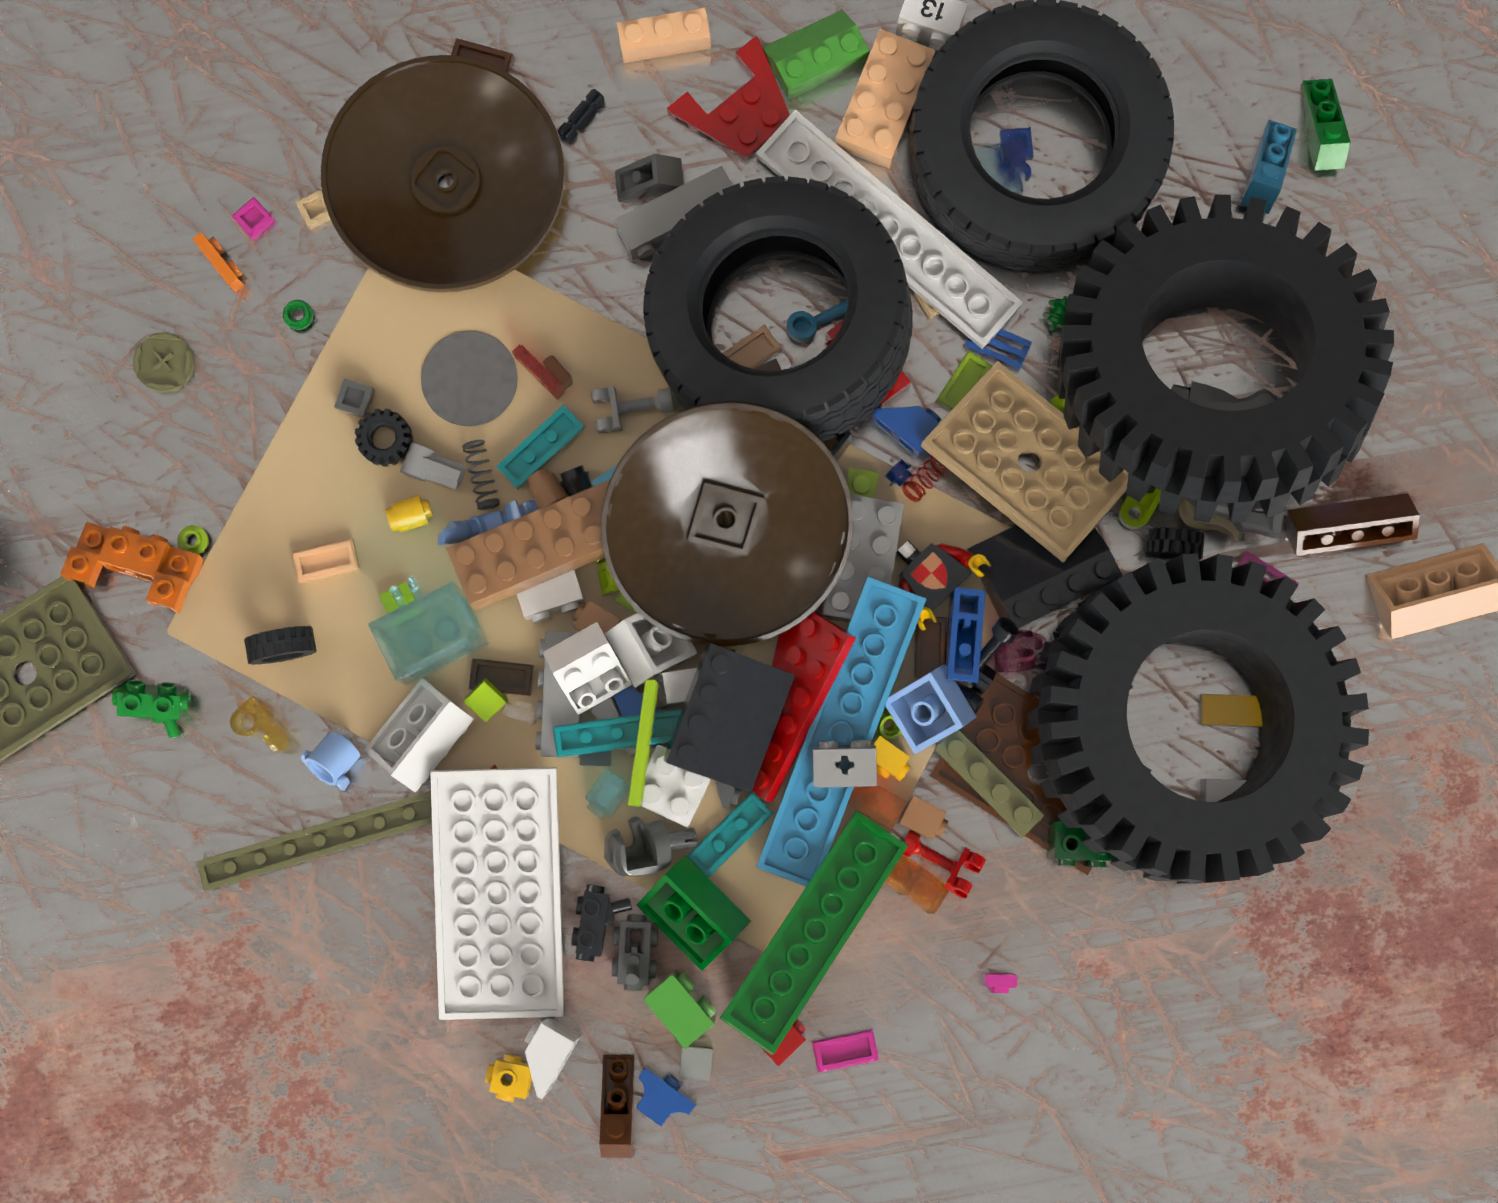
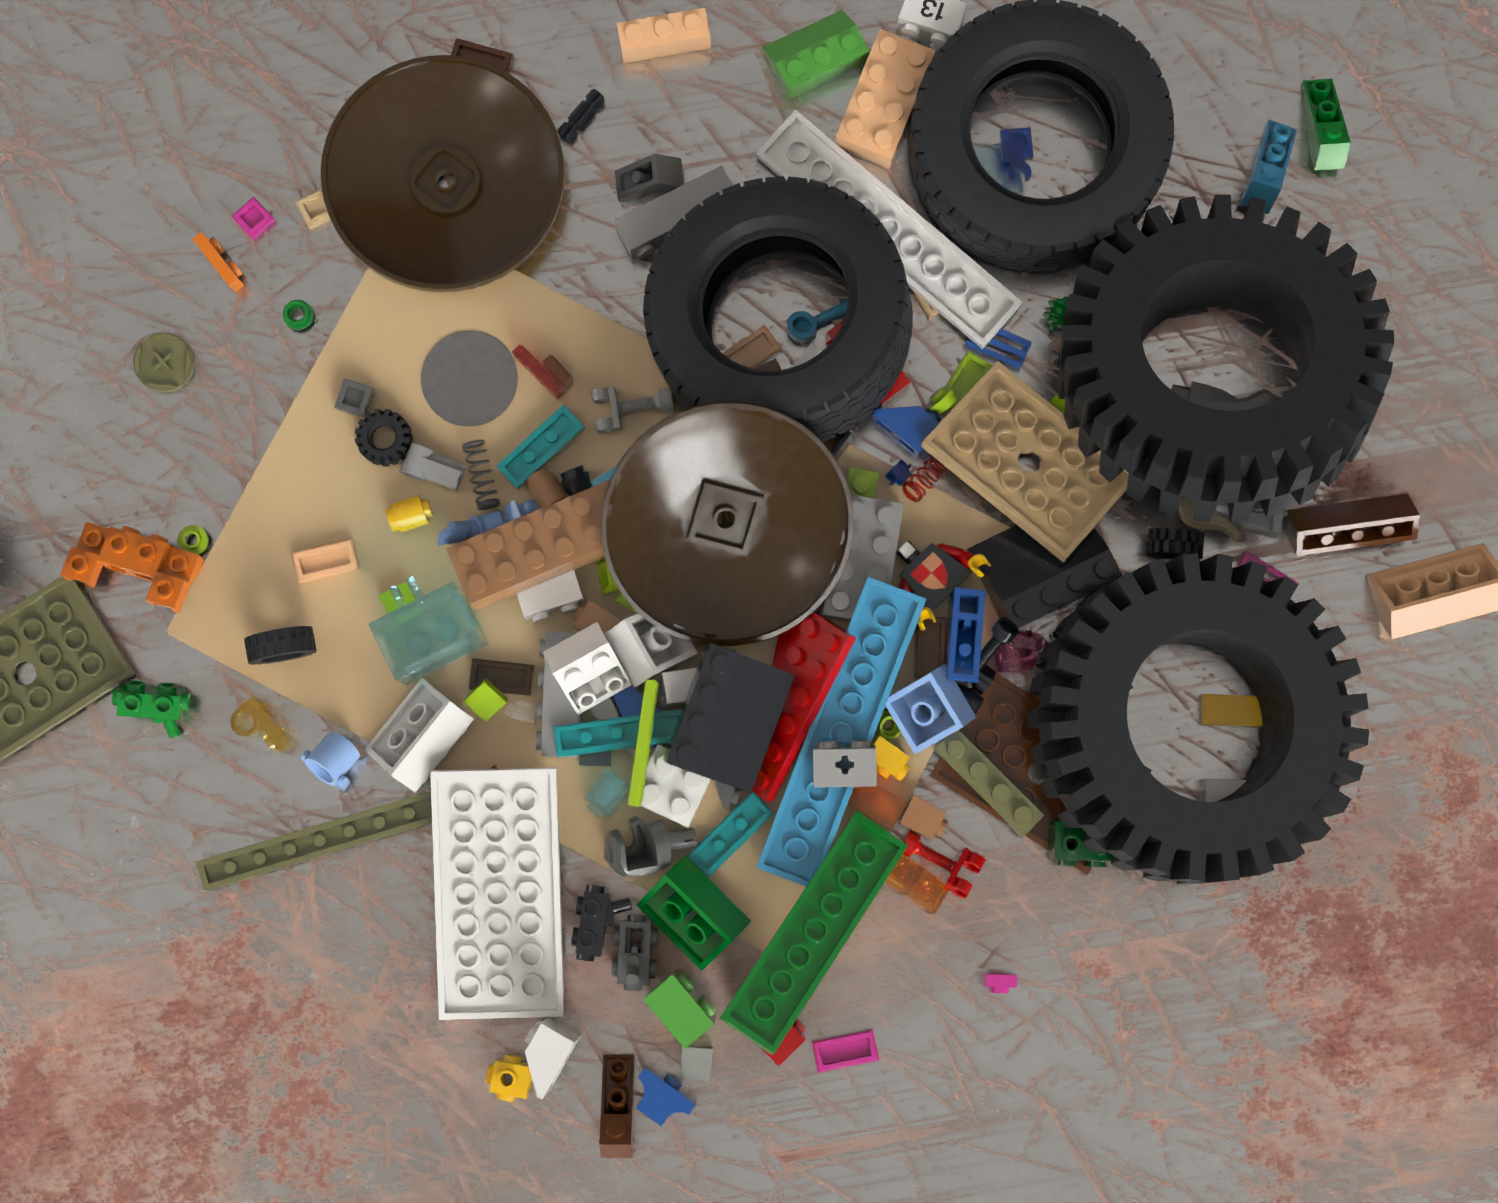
(745, 117): red wing -> none
(942, 400): none -> lime plate
(1144, 508): lime plate -> none

